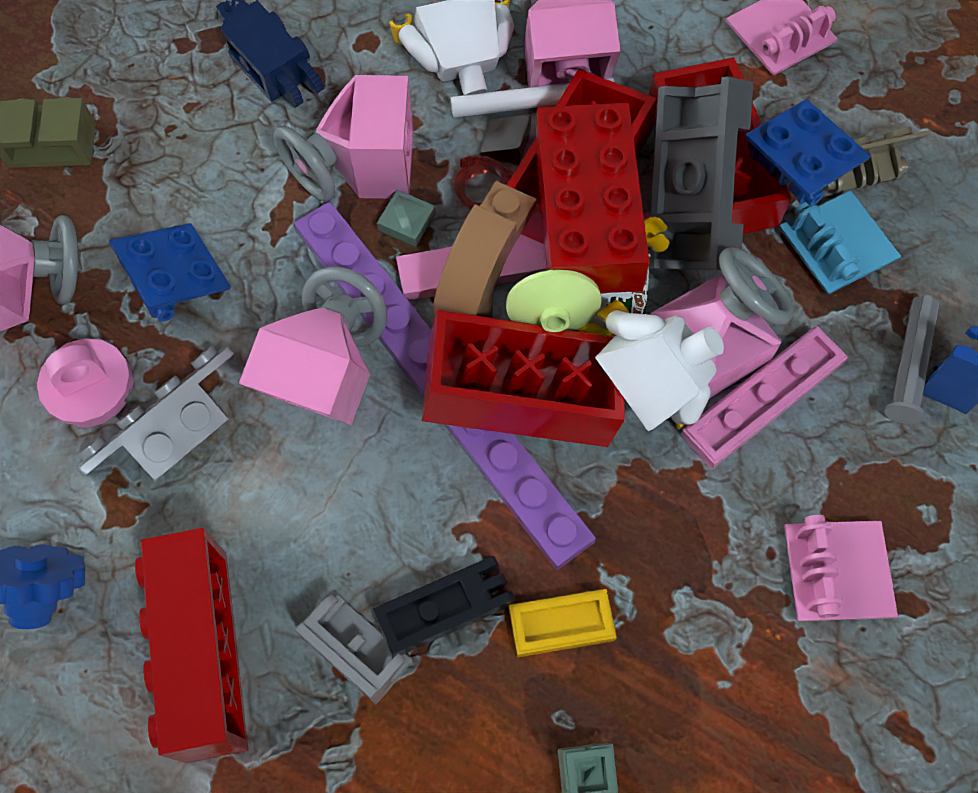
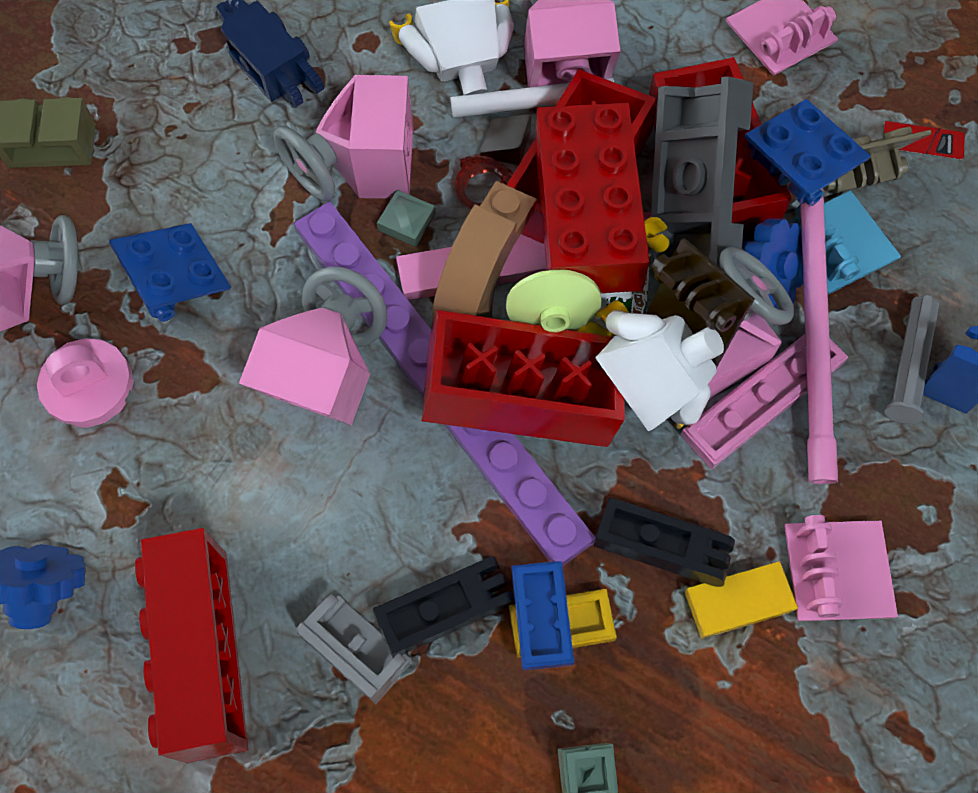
(169, 426): light grey bracket -> none
(542, 615): none -> blue plate
(665, 542): none -> black hinge
(699, 294): none -> dark brown hinge
(741, 601): none -> yellow tile
(780, 250): none -> blue plant
(821, 440): none -> bright pink piece
(940, 142): none -> red sticker

